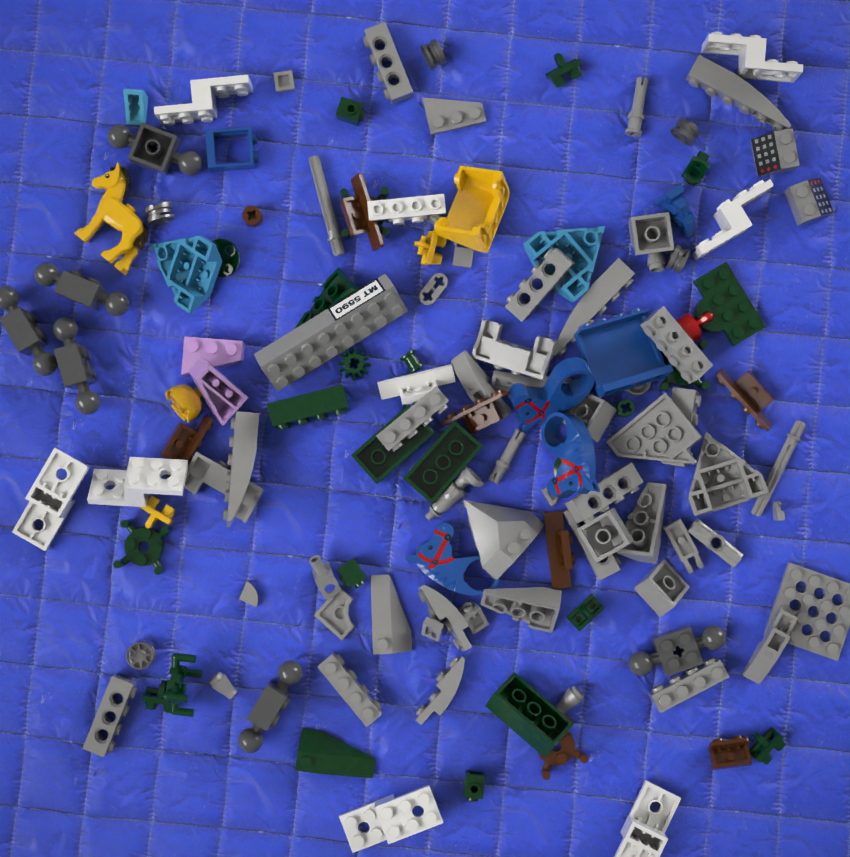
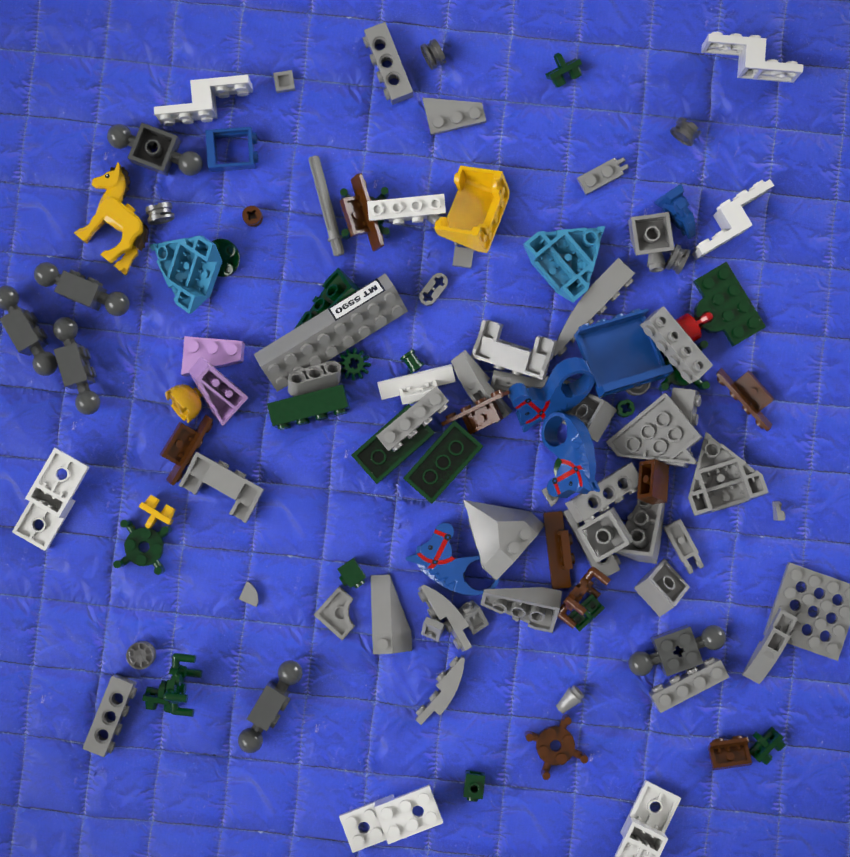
(135, 106): medium azure slope -> none
(138, 481): white bracket -> none
(222, 684): light grey cone -> none
(241, 461): light grey slope -> none
(314, 378): none -> light grey beam
(324, 576): light grey bracket -> none
(331, 756): dark green wedge -> none
(349, 688): light grey brick -> none
(350, 111): dark green brick -> none
(427, 247): yellow hips -> none
(453, 493): light grey piece -> none
(507, 456): light grey pin -> none
(529, 714): dark green brick -> none
(562, 265): light grey brick -> none
(572, 600): none -> reddish brown plate
(602, 175): none -> light grey hinge
(636, 116): light grey pin -> none
(653, 481): none -> reddish brown brick
(696, 168): dark green hips -> none
(724, 550): light grey piece -> none
(735, 91): light grey slope -> none
(775, 152): slope -> none
(779, 466): light grey axle -> none
(808, 201): light grey slope -> none

